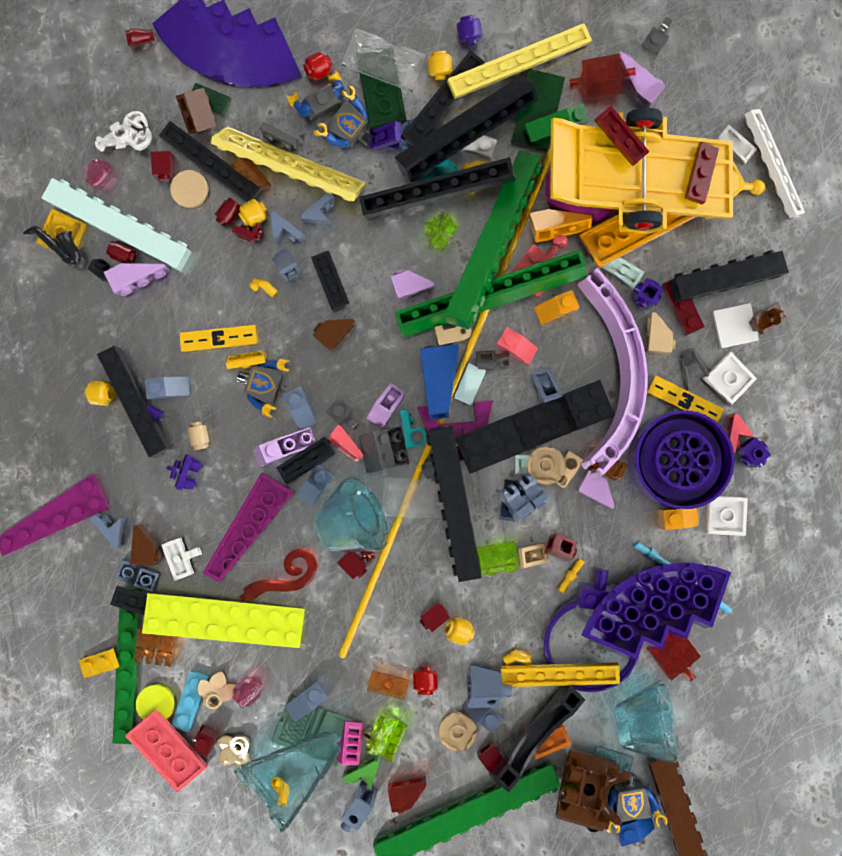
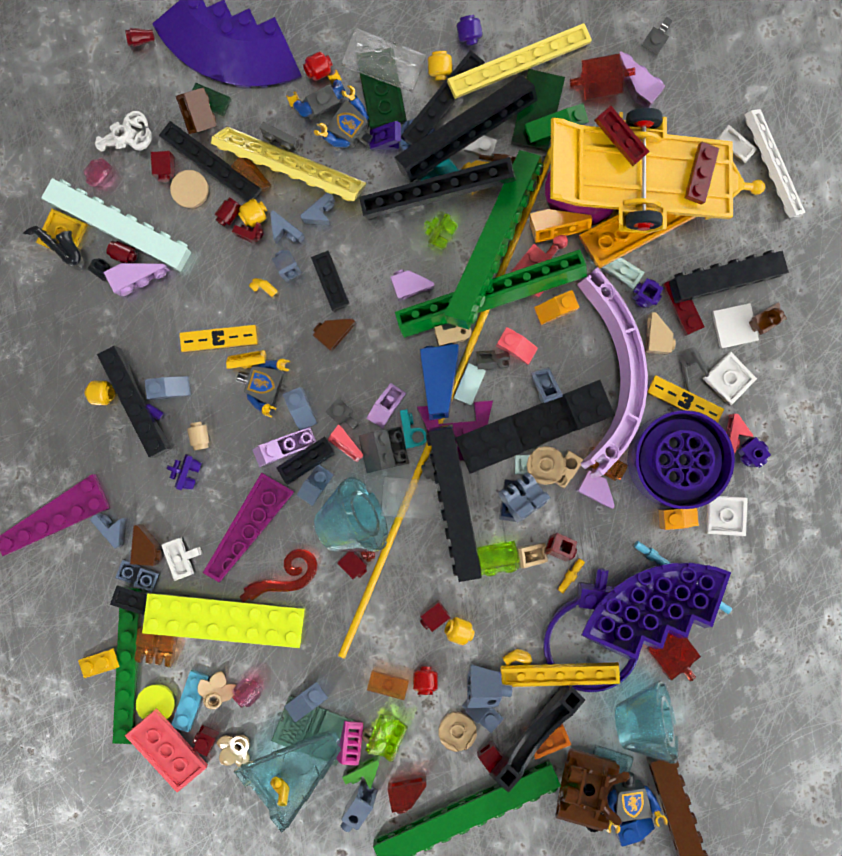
(494, 157): none -> reddish brown hand

